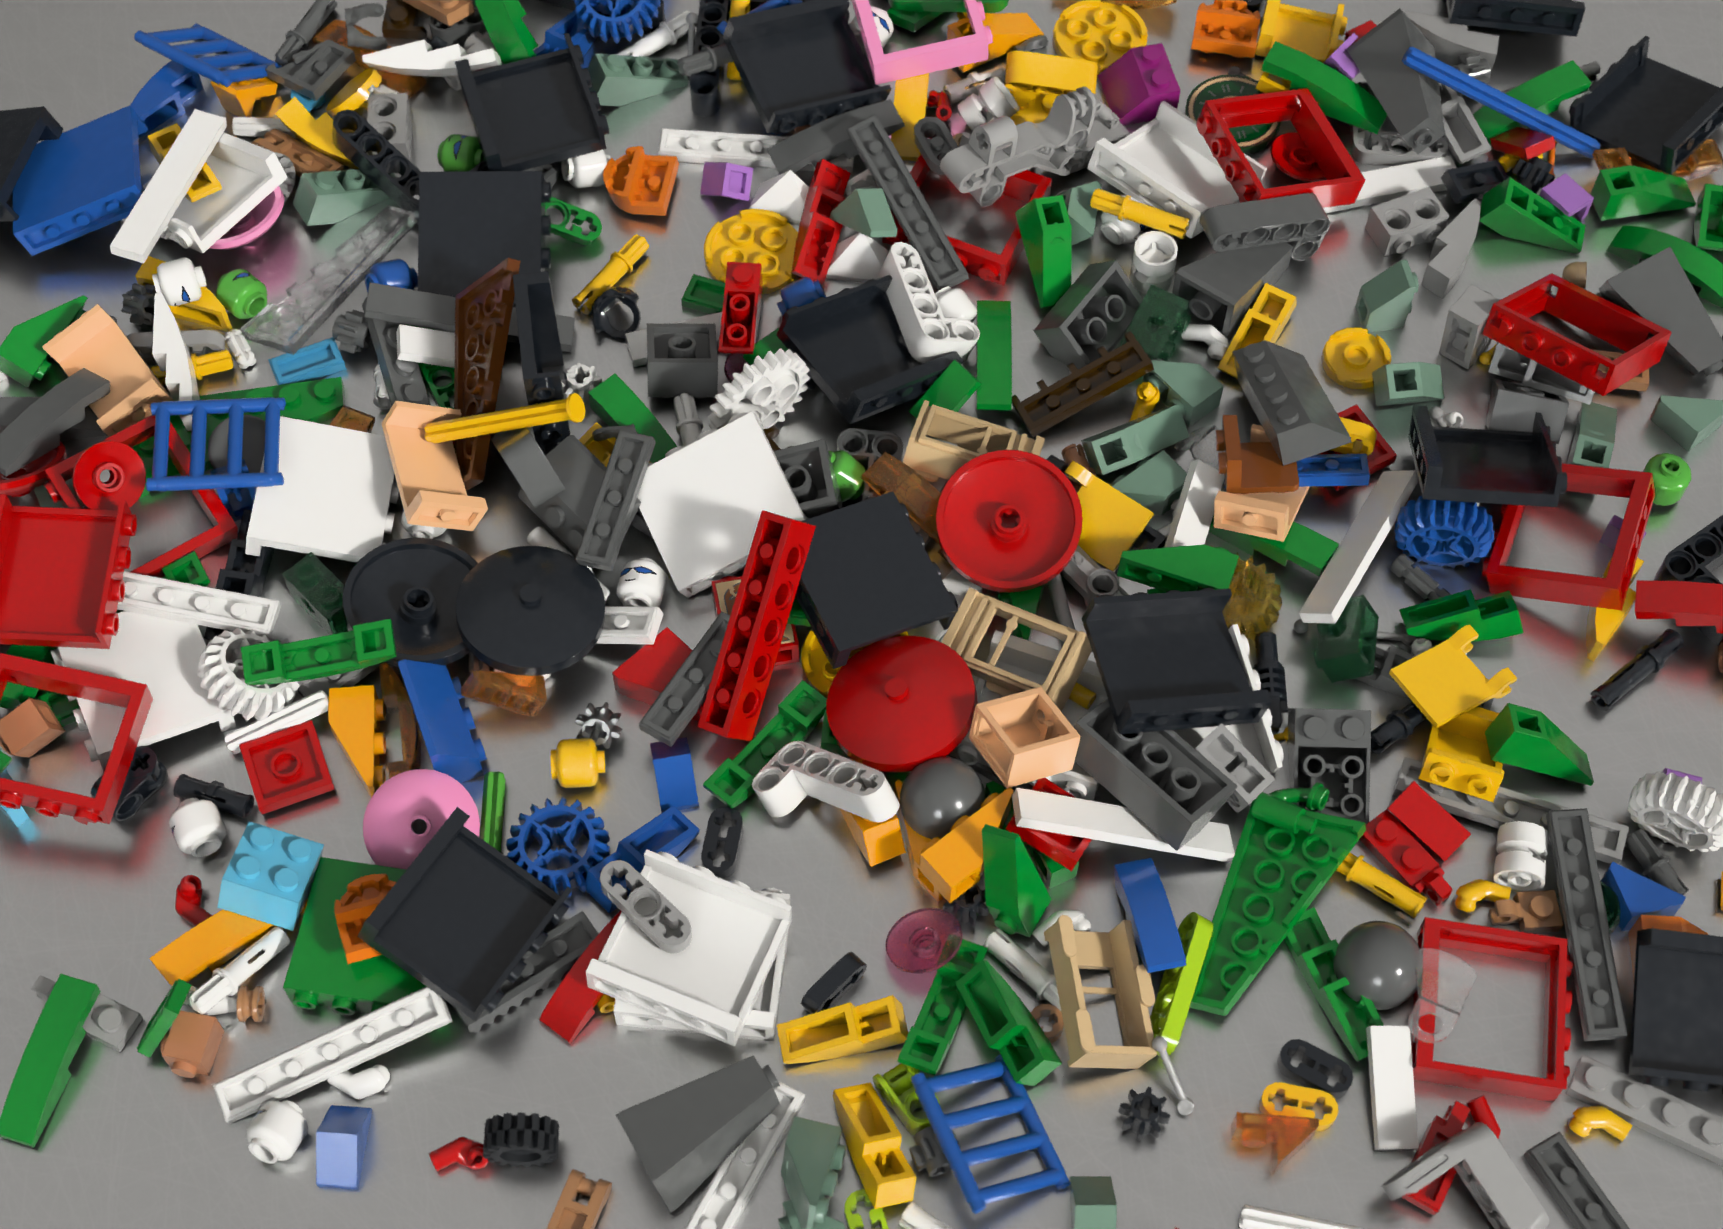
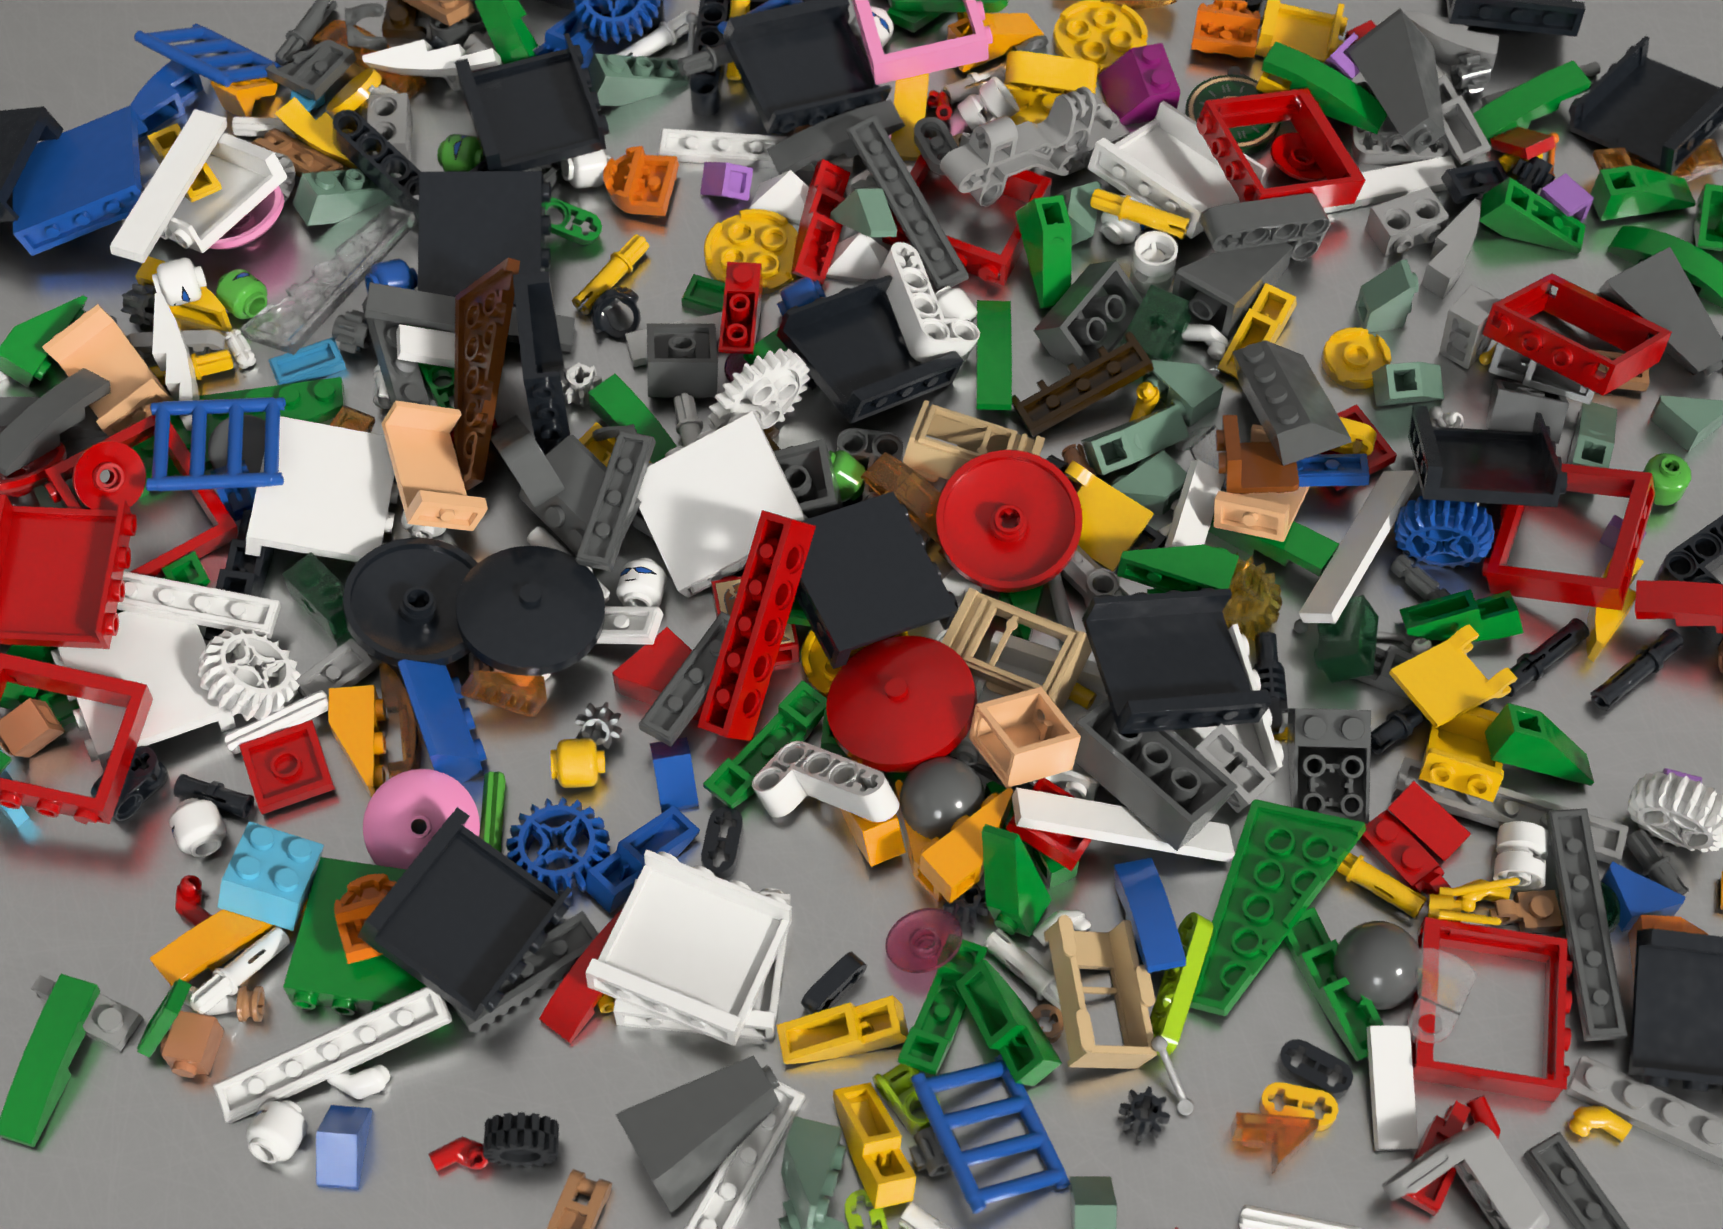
(319, 656): green slope -> none
(506, 420): yellow axle -> none
(618, 895): light grey beam -> none
(950, 389): green tile -> none
(1279, 811): green plant -> none
(1446, 908): none -> yellow plant
(1499, 101): blue axle -> none
(1570, 635): none -> black pin
(1576, 273): tan hinge -> none

